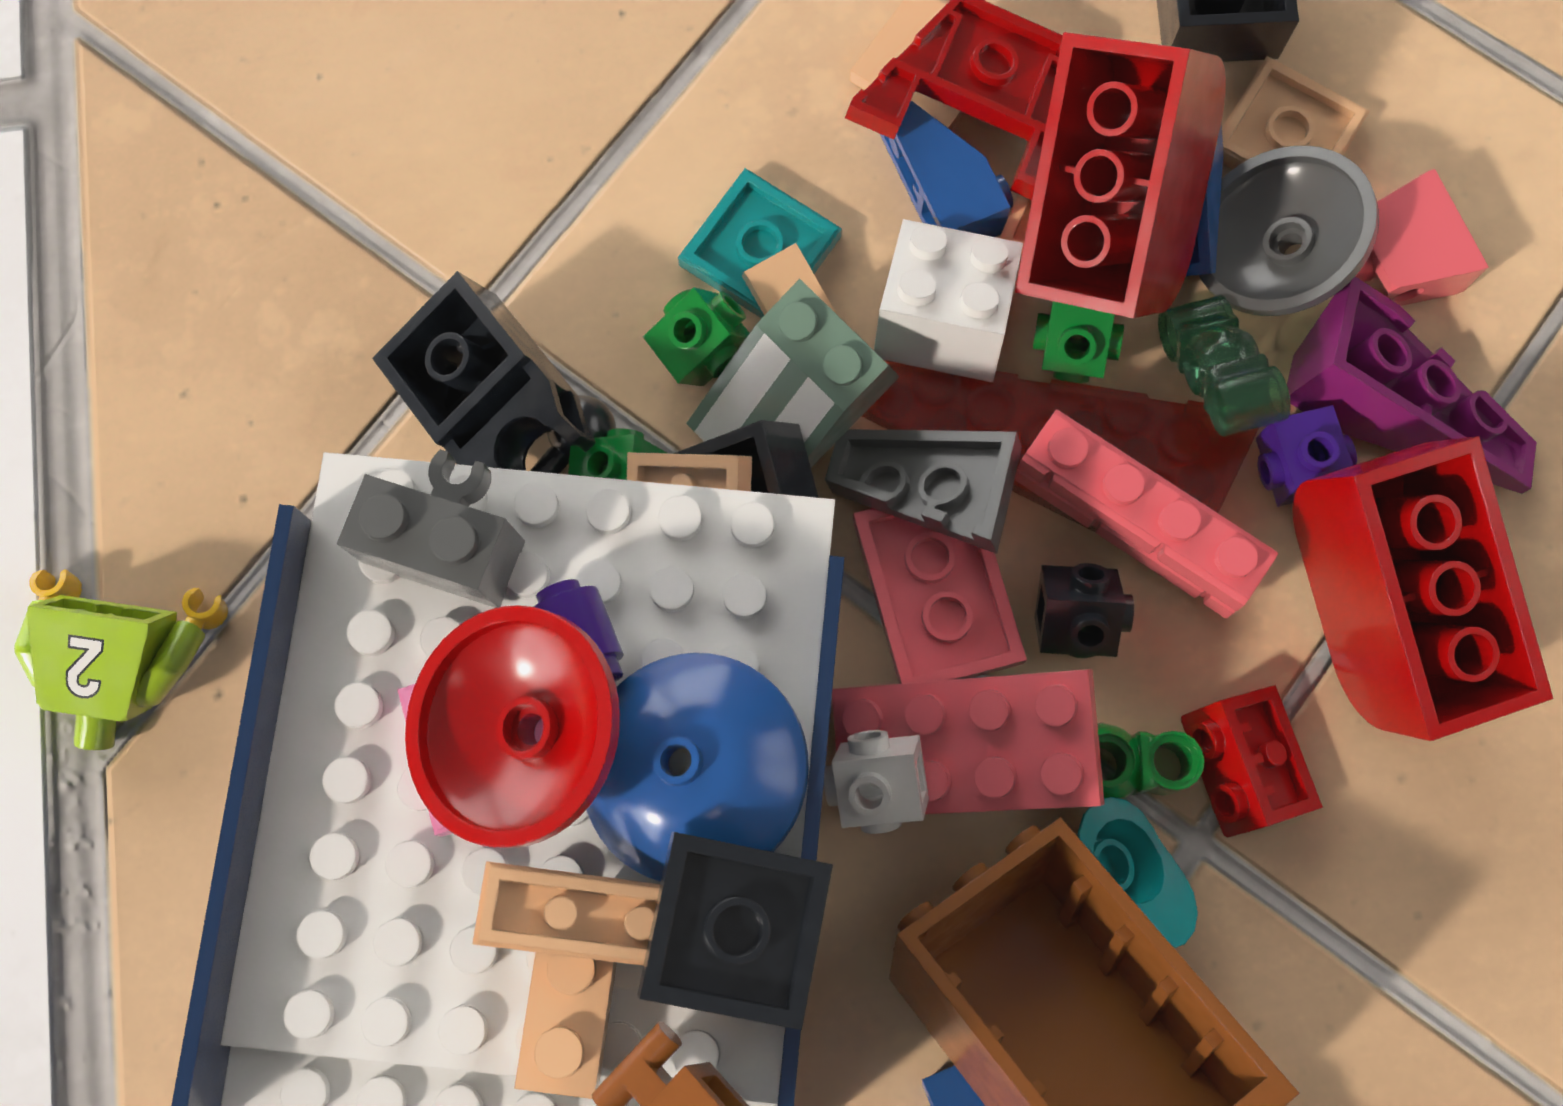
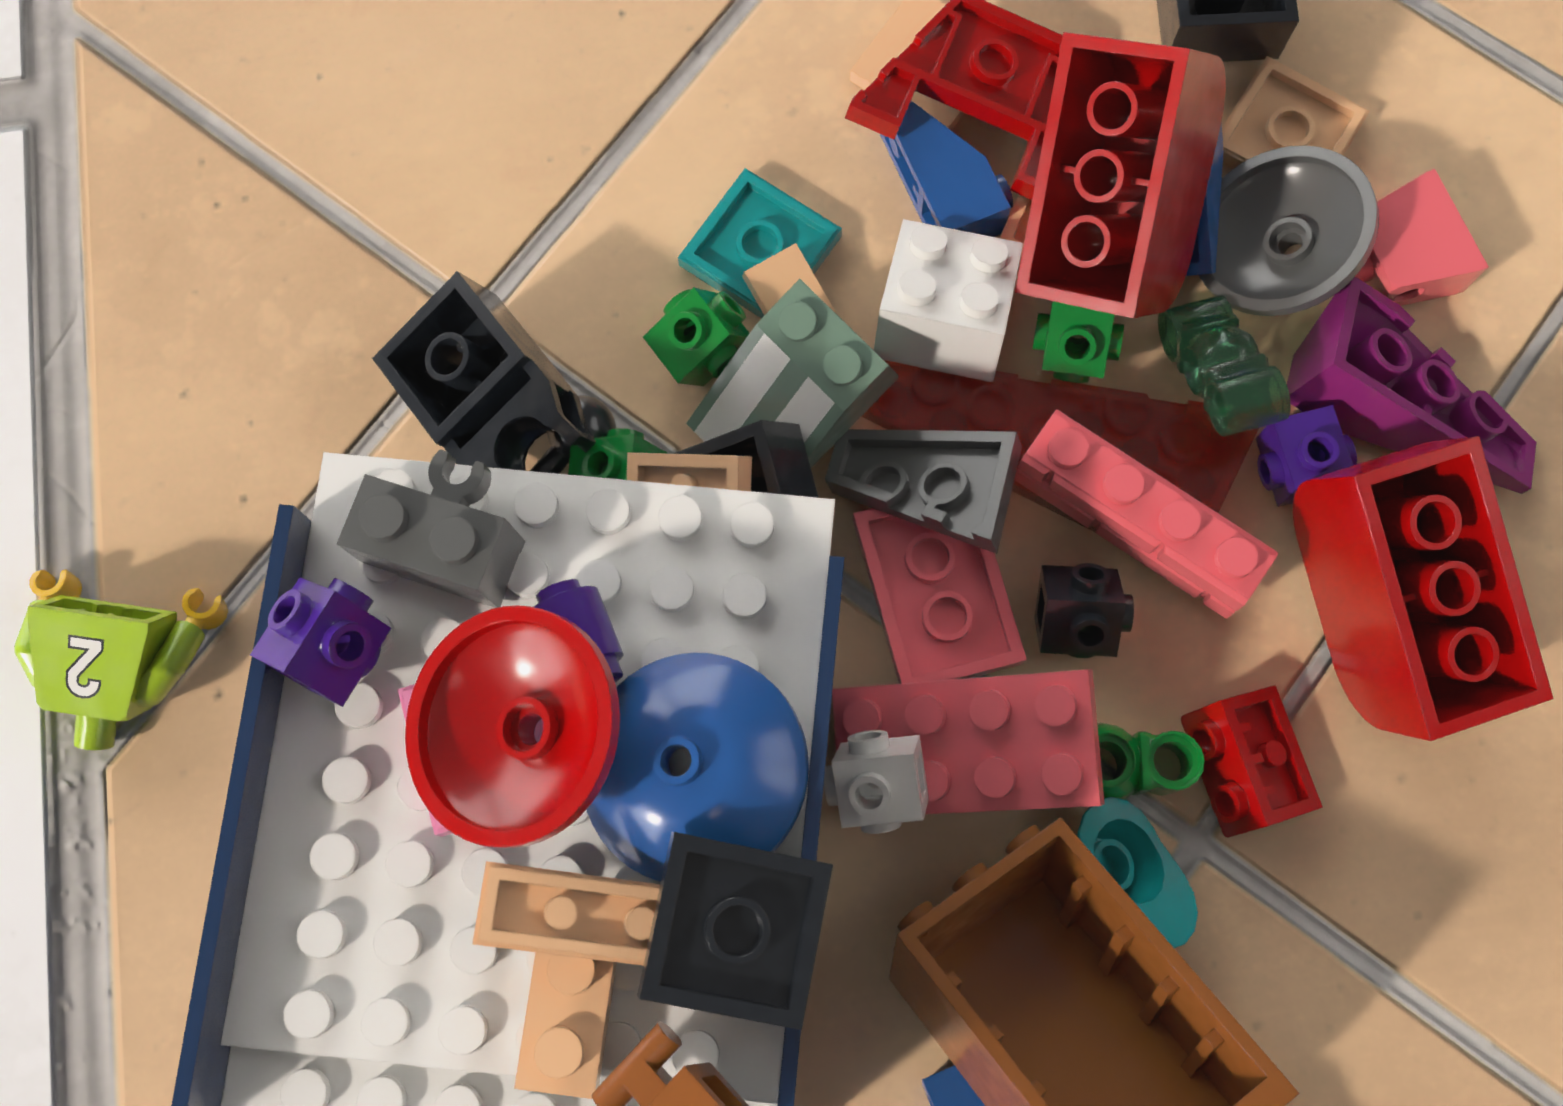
(322, 638): none -> dark purple brick

